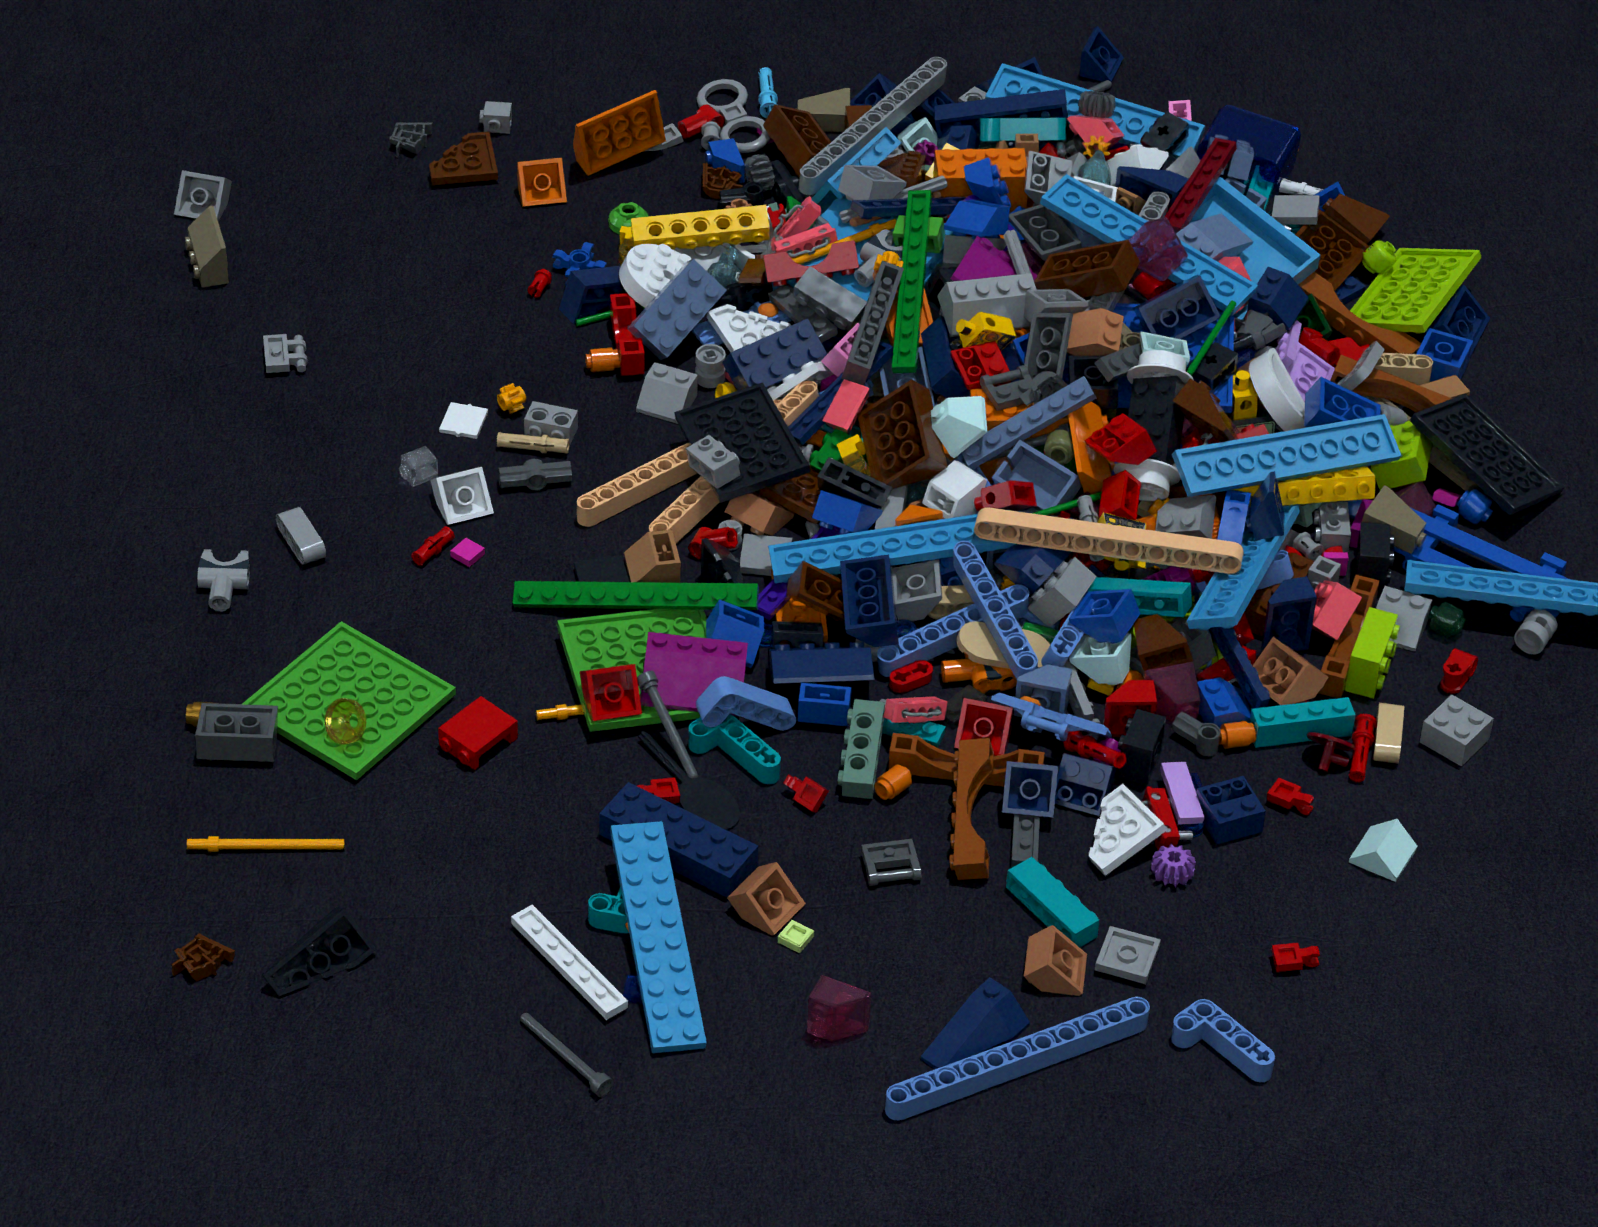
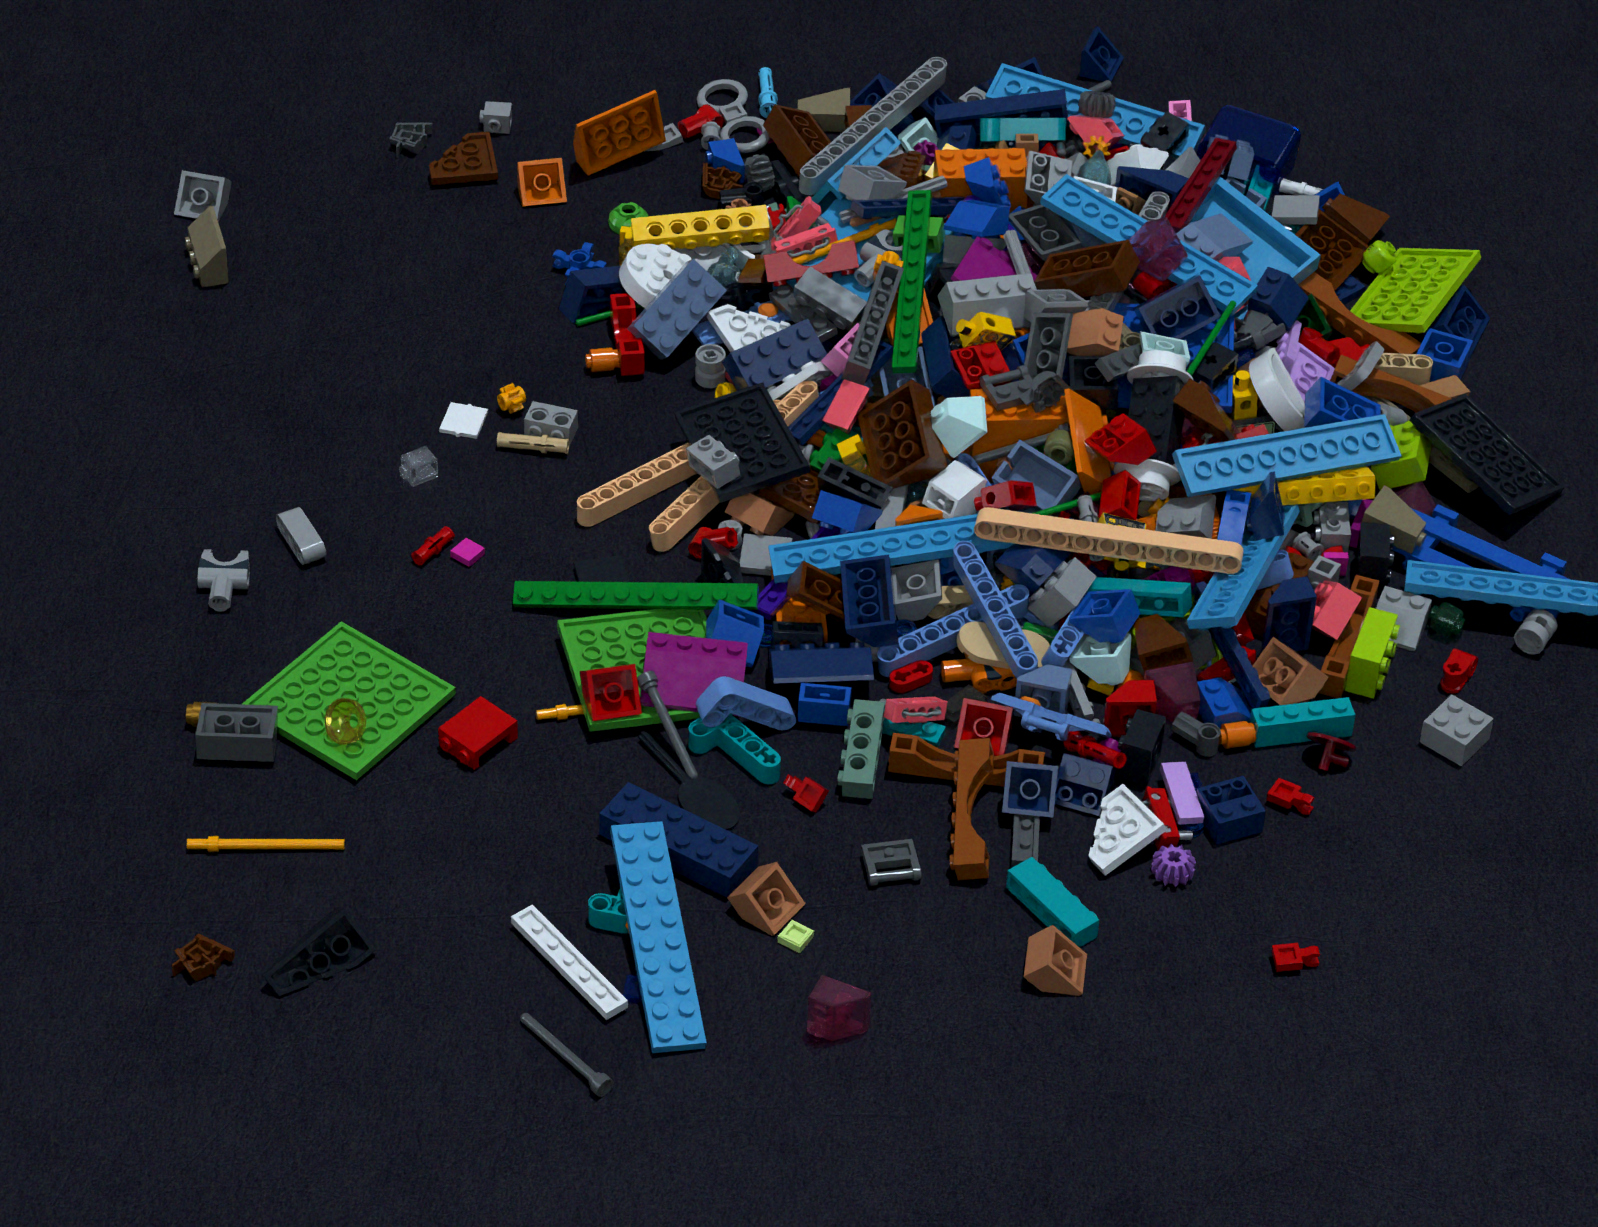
(276, 353): light grey plate -> none
(462, 495): white slope -> none
(535, 474): dark grey piece -> none
(542, 278): red pin -> none
(654, 558): medium nougat slope -> none
(664, 788): red plate -> none
(666, 392): light grey slope -> none
(893, 782): orange brick -> none
(982, 1022): dark blue wedge -> none
(1016, 1058): medium blue beam -> none
(1029, 422): sand blue plate -> none
(1127, 955): light grey plate -> none
(1225, 1035): medium blue beam -> none
(1363, 739): red pin -> none
(1385, 850): light aqua slope -> none
(1388, 733): tan beam -> none
(1446, 497): dark pink tile -> none
(1474, 506): blue head -> none

